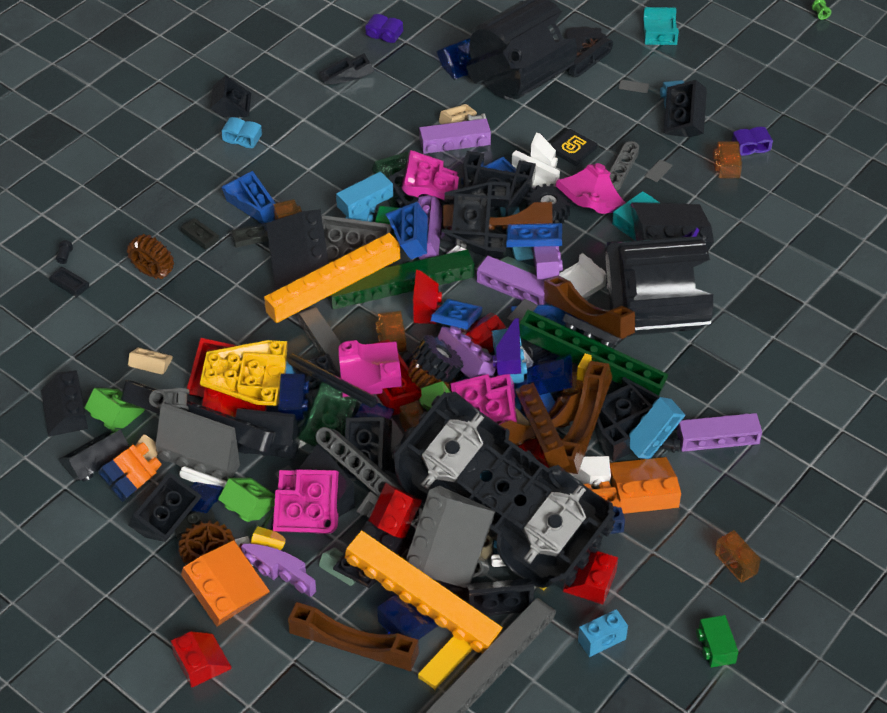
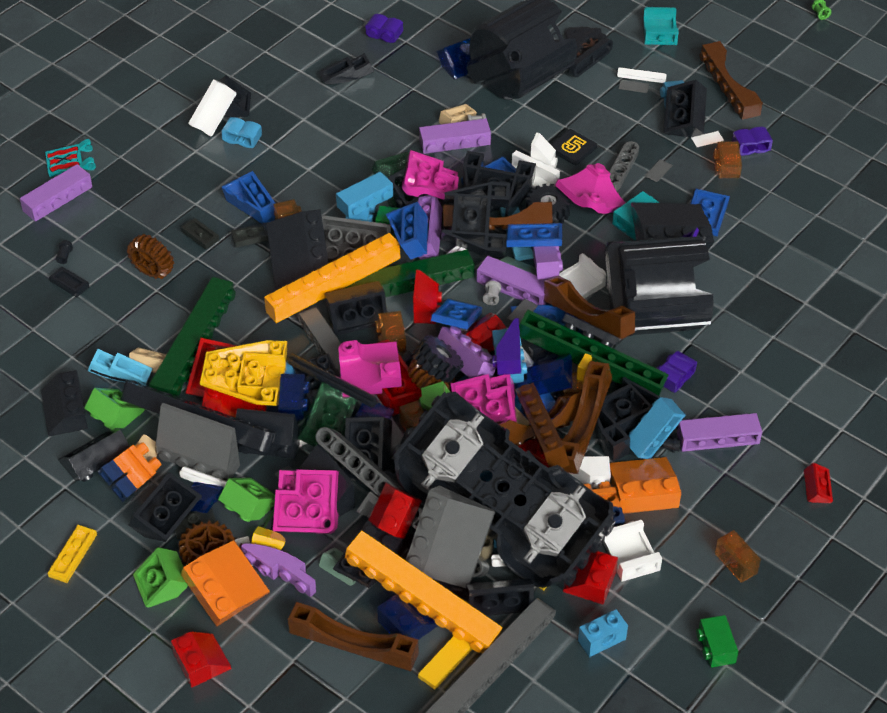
(56, 192): none -> medium lavender brick
(67, 157): none -> teal flag
(72, 553): none -> yellow tile
(119, 367): none -> medium azure slope
(160, 577): none -> bright green slope
(175, 397): dark grey piece -> none
(200, 324): none -> dark green brick
(212, 107): none -> white panel
(355, 307): none -> black slope
(492, 290): none -> light grey bush
(633, 551): none -> white panel
(641, 75): none -> white axle
(679, 369): none -> dark purple brick
(707, 139): none -> white sticker
(713, 205): none -> blue tile
(743, 100): none -> reddish brown arch
(818, 484): none -> red slope

